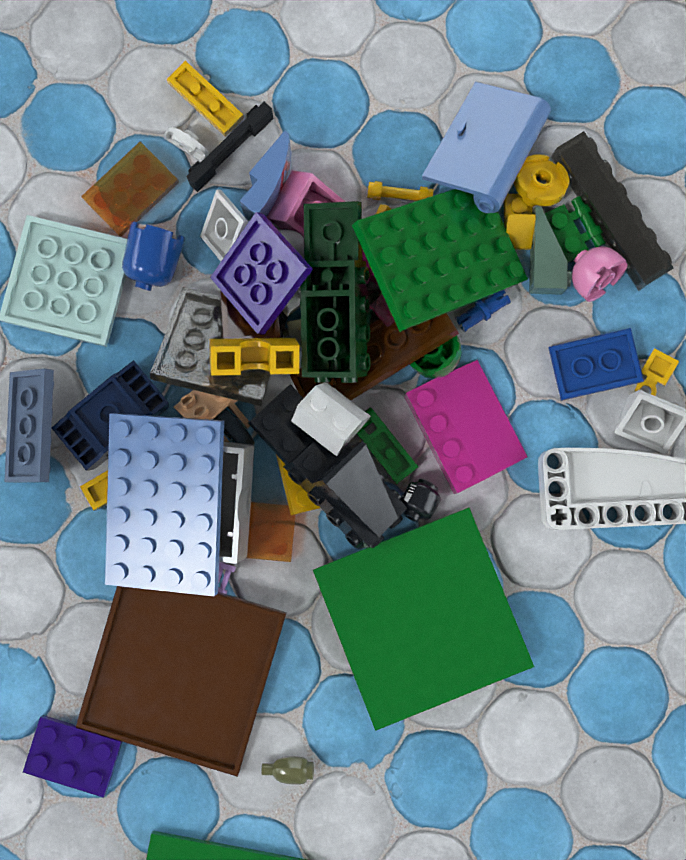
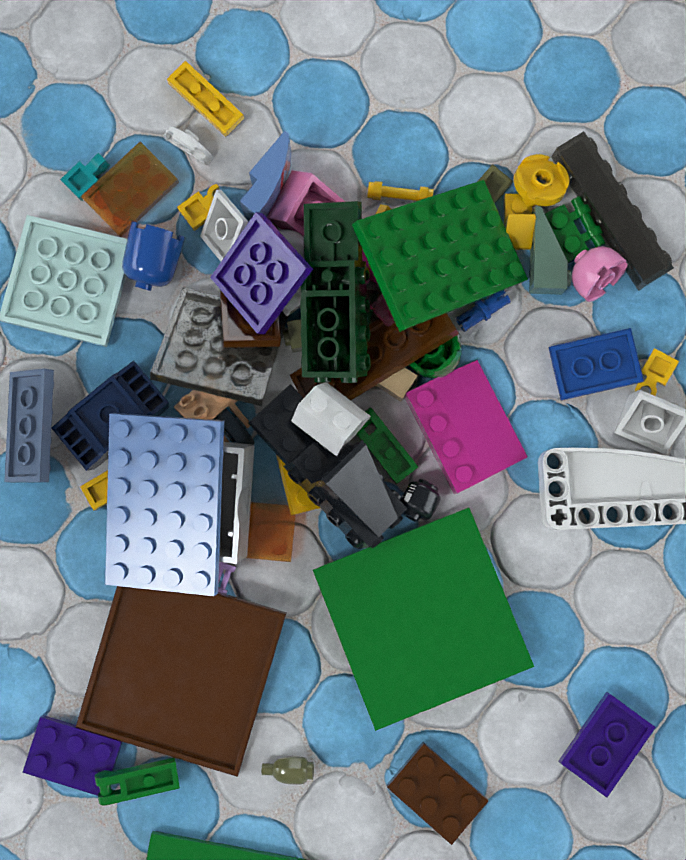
(82, 177): none -> teal plate
(137, 781): none -> green plate
(197, 207): none -> yellow plate
(256, 121): black container -> none
(268, 354): yellow arch -> none
(398, 383): none -> tan panel
(437, 793): none -> reddish brown plate
(494, 146): medium blue door -> none
(606, 744): none -> dark purple plate

